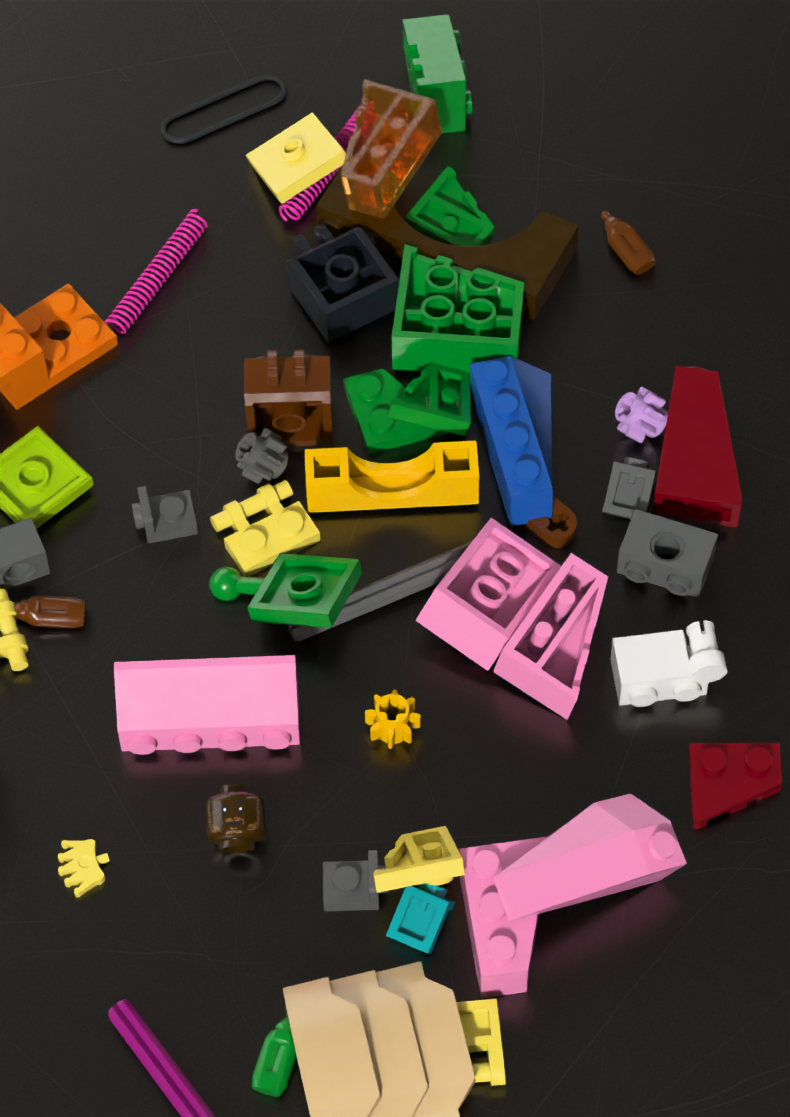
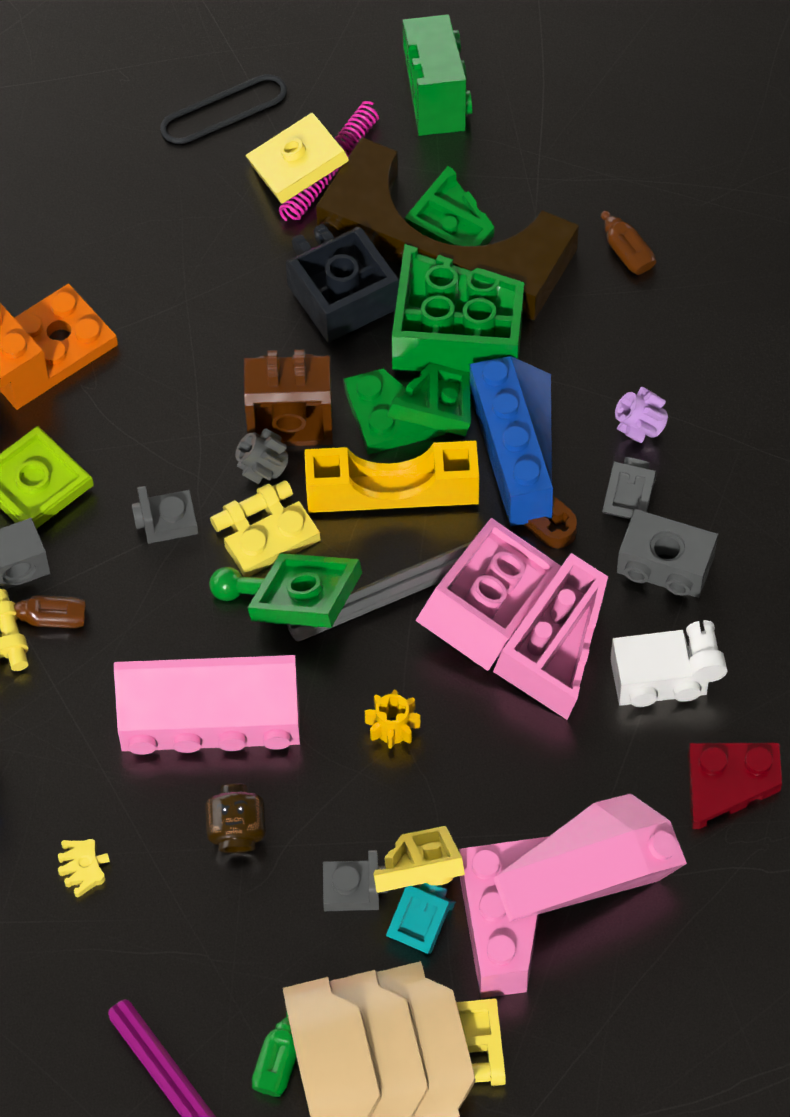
(161, 254): dark pink piece -> none
(387, 146): clear orange wedge -> none
(697, 456): dark red slope -> none

